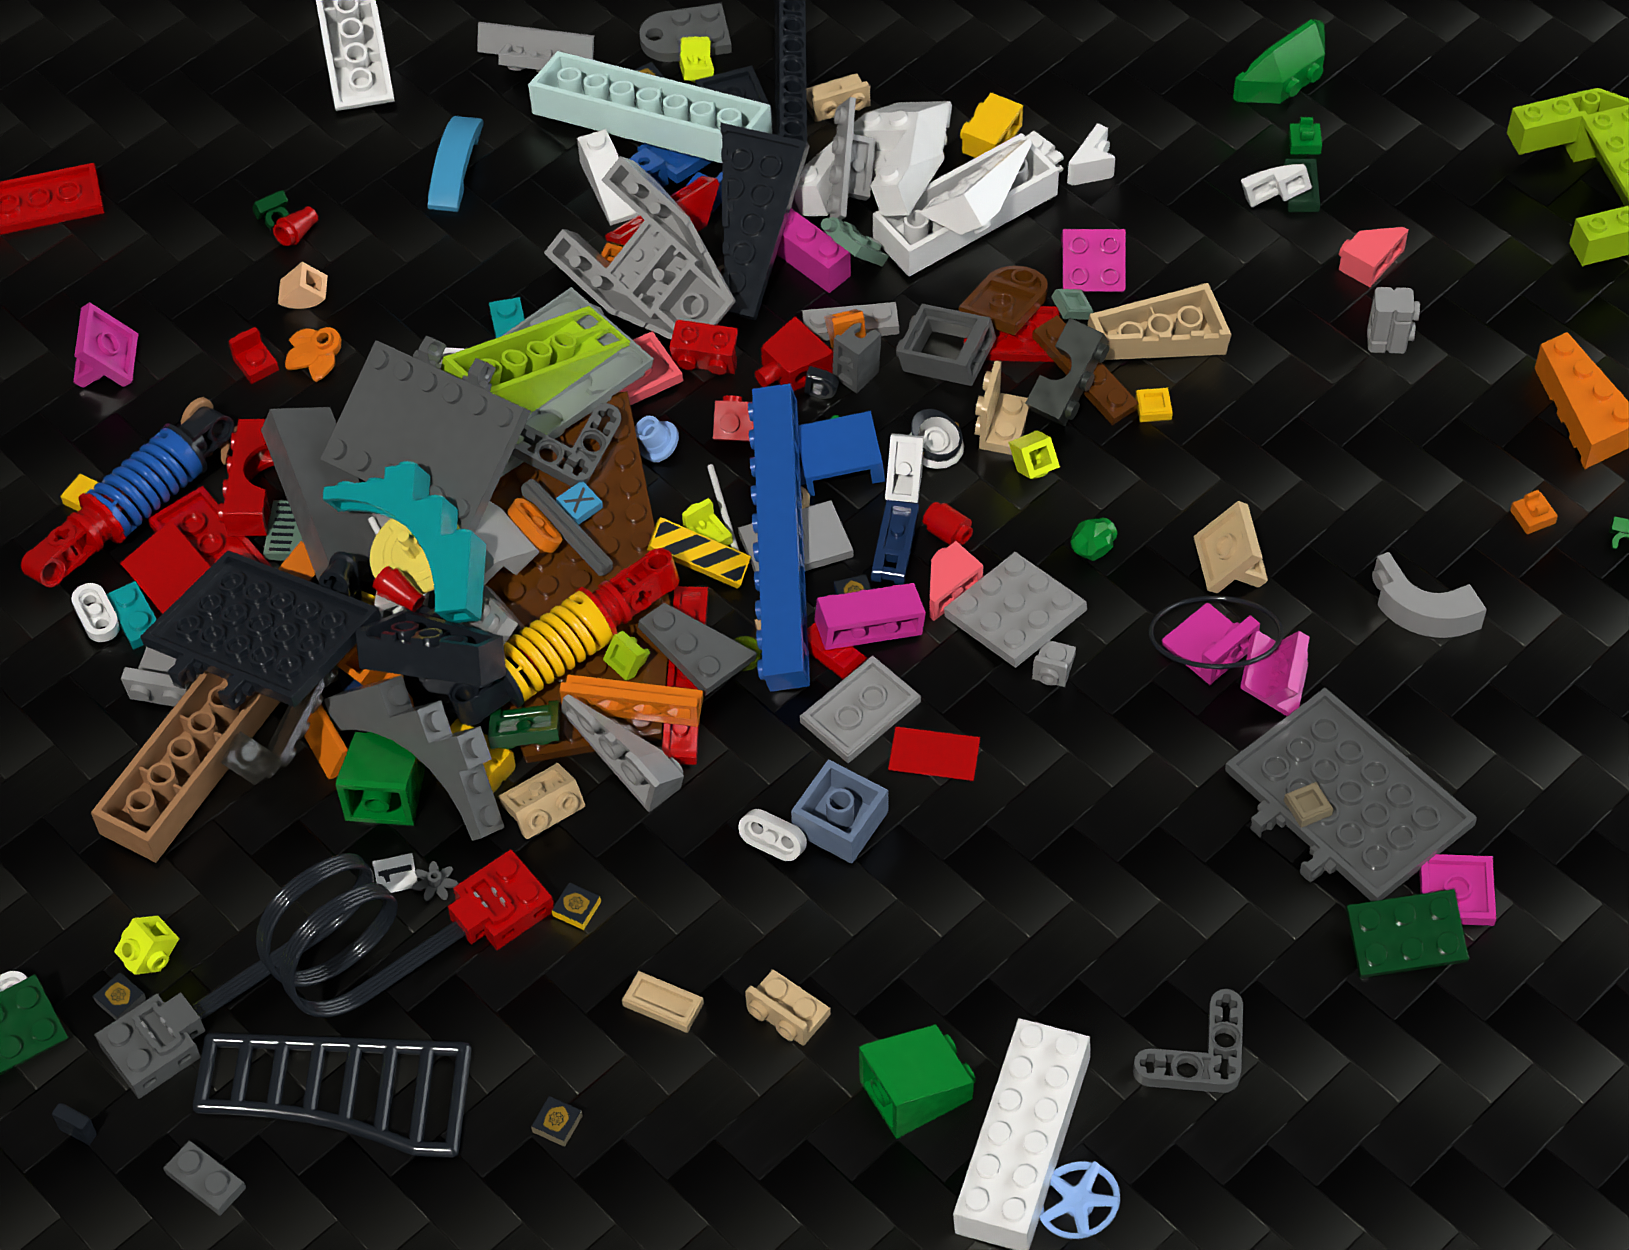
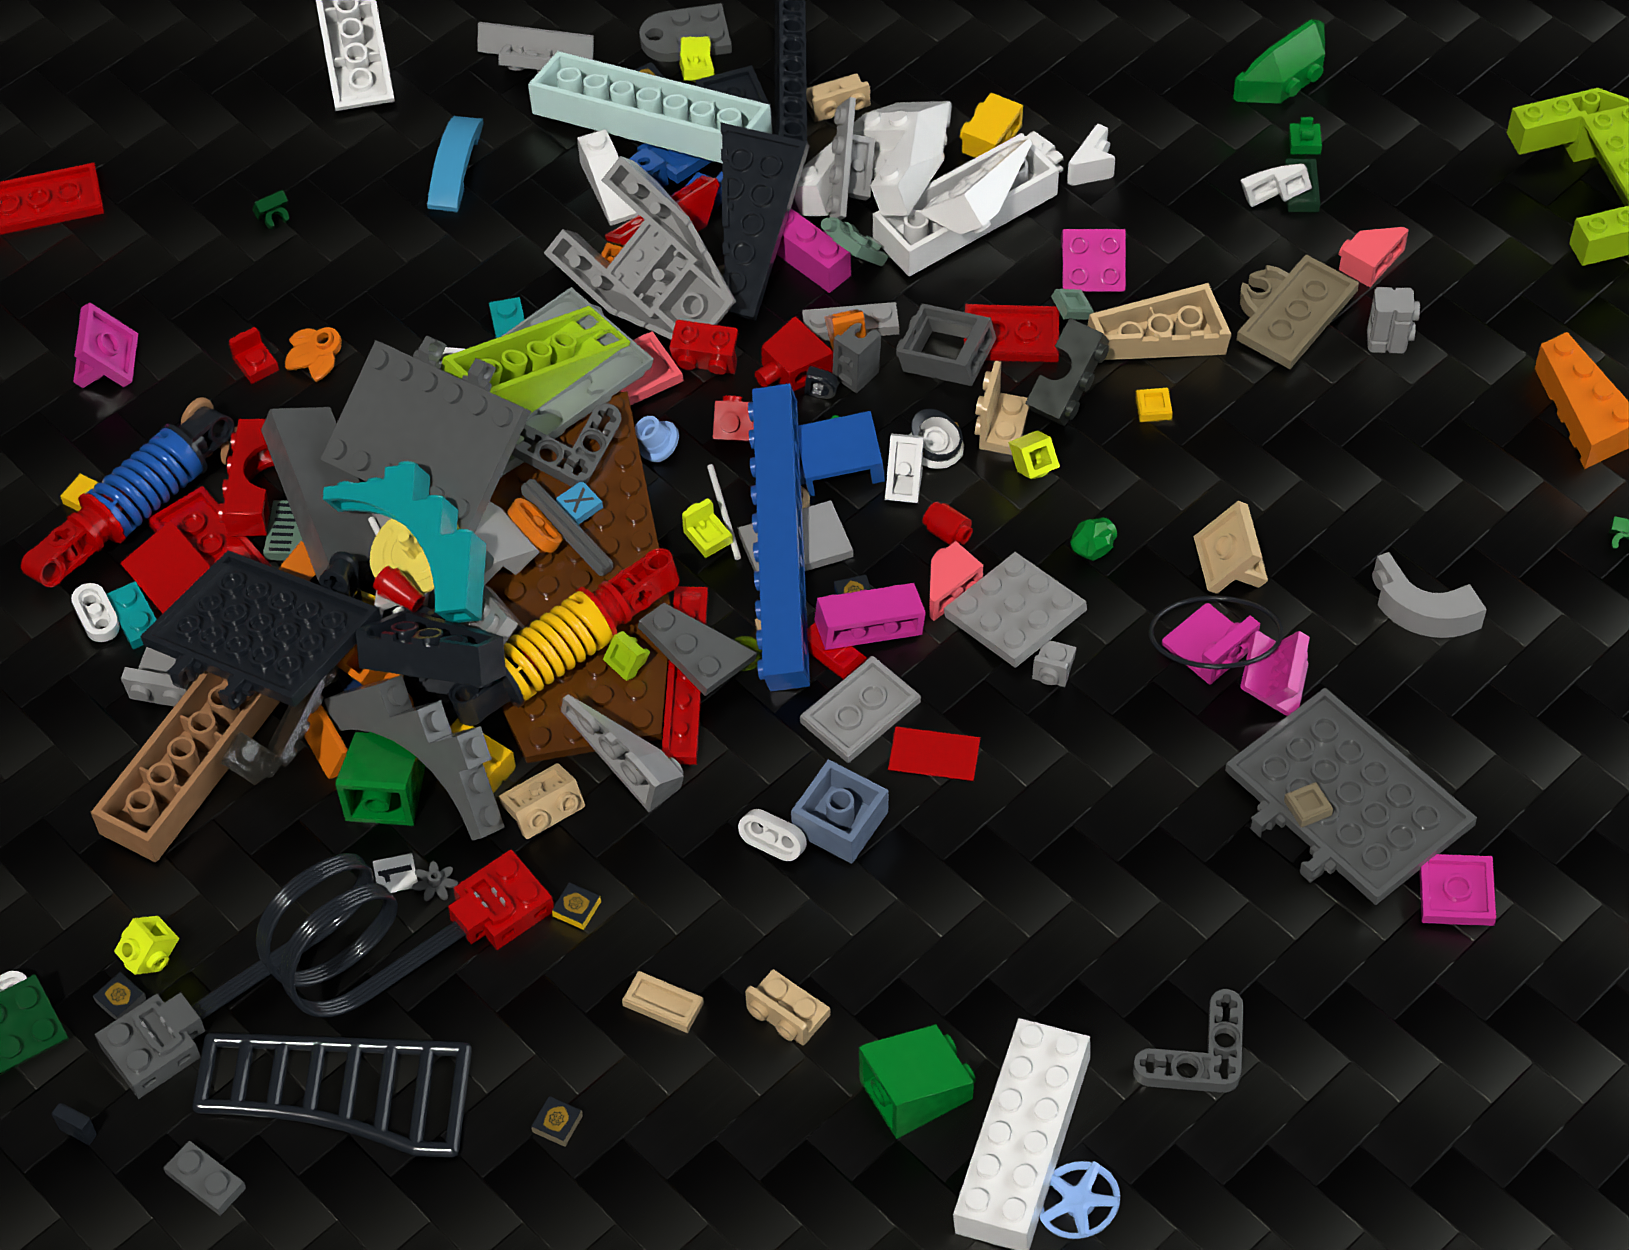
(293, 227): red cone -> none
(302, 287): light nougat brick -> none
(525, 726): dark green plate -> none
(636, 700): orange fence -> none
(700, 552): yellow tile -> none
(895, 541): dark blue plate -> none
(1008, 297): reddish brown tile -> none
(1105, 392): reddish brown plate -> none
(1292, 308): none -> dark tan plate
(1407, 933): dark green plate -> none
(1533, 512): orange tile -> none

